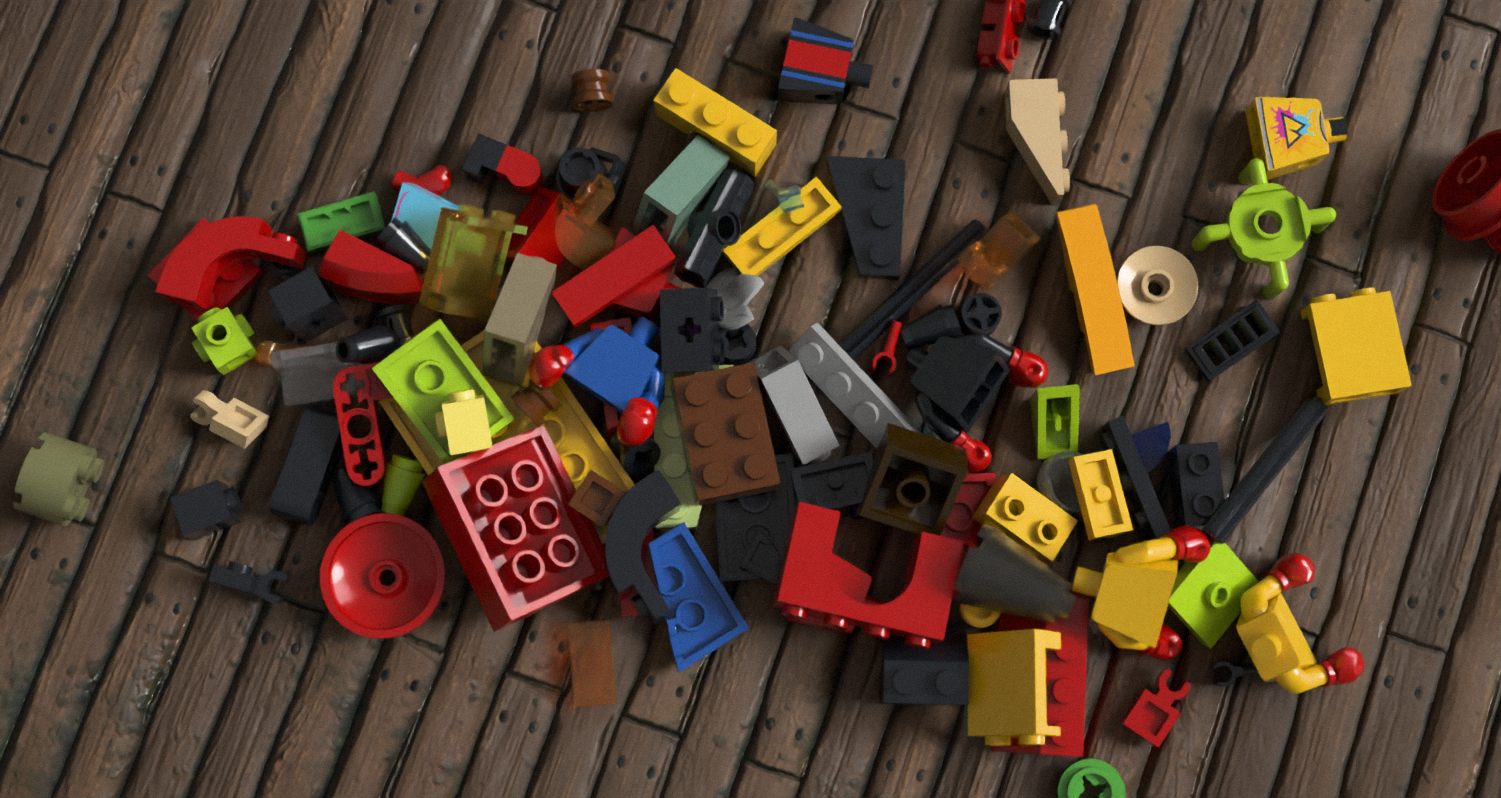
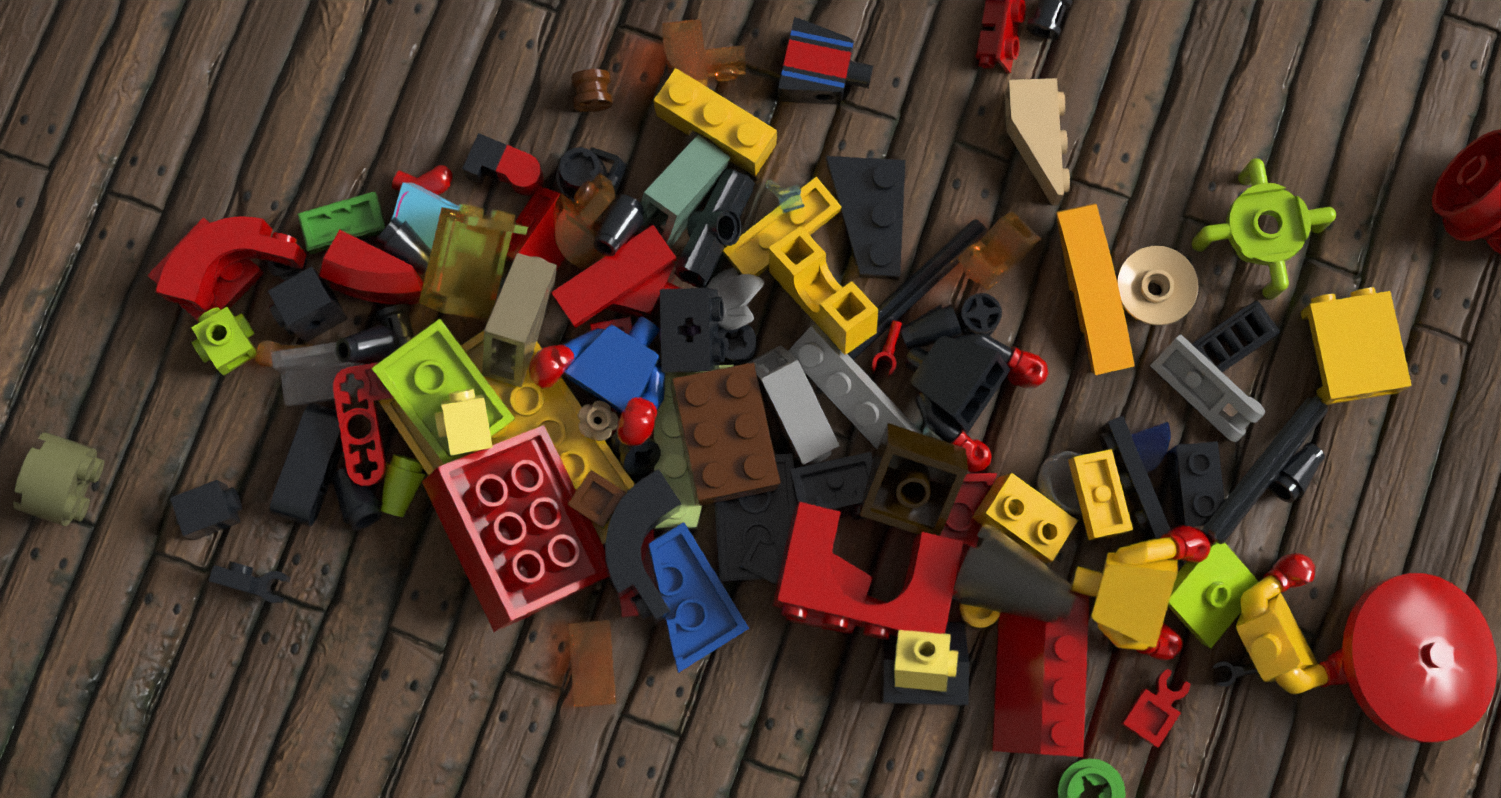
(231, 421): tan plate -> none
(355, 568): red dish -> none
(536, 403): reddish brown wheel -> none
(597, 431): none -> tan plate
(618, 224): none -> black cone
(686, 52): none -> clear orange brick
(839, 311): none -> yellow arch
(924, 660): none -> light yellow brick
(1009, 686): yellow panel -> none
(1055, 419): lime slope -> none
(1207, 388): none -> light grey plate
(1291, 133): yellow torso -> none
(1297, 473): none -> black cone
(1419, 658): none -> red dish

